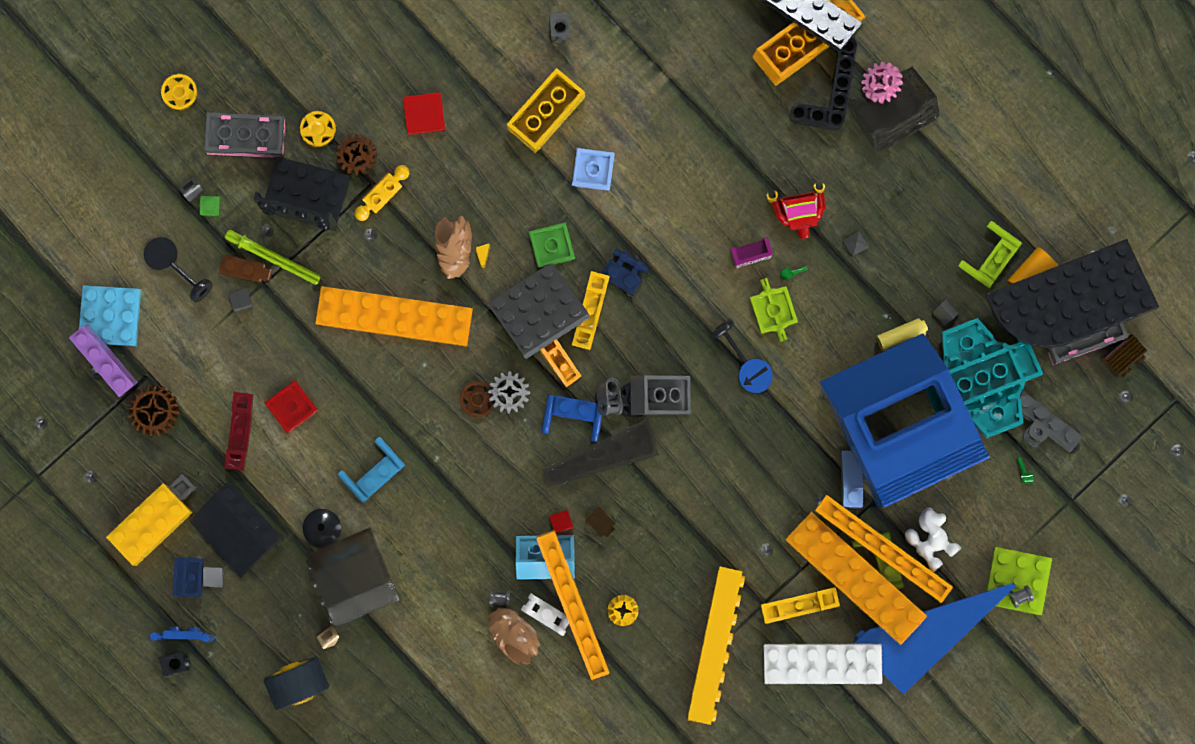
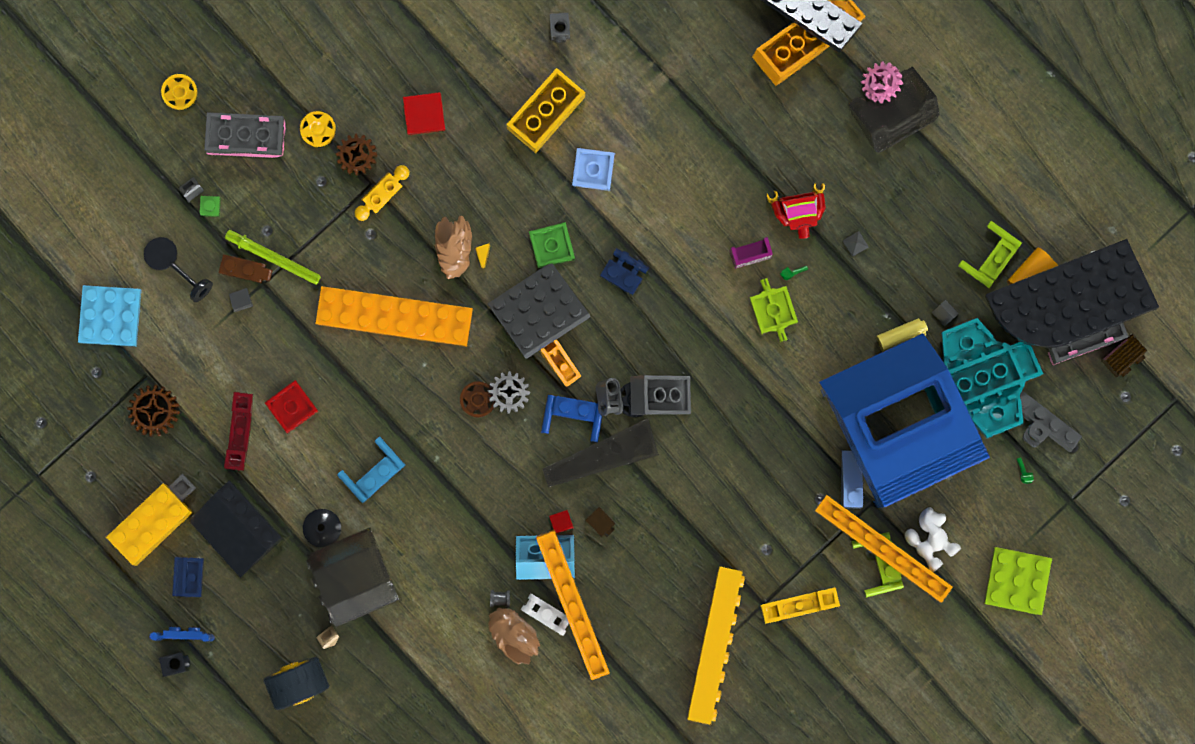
(103, 360): medium lavender brick -> none
(213, 576): slope -> none
(304, 193): black bracket -> none
(593, 304): yellow slope -> none
(628, 618): yellow gear -> none
(754, 374): piece -> none
(823, 663): white plate -> none
(836, 92): black beam -> none
(856, 578): light orange plate -> none
(932, 638): blue slope -> none
(1021, 596): dark grey bush -> none

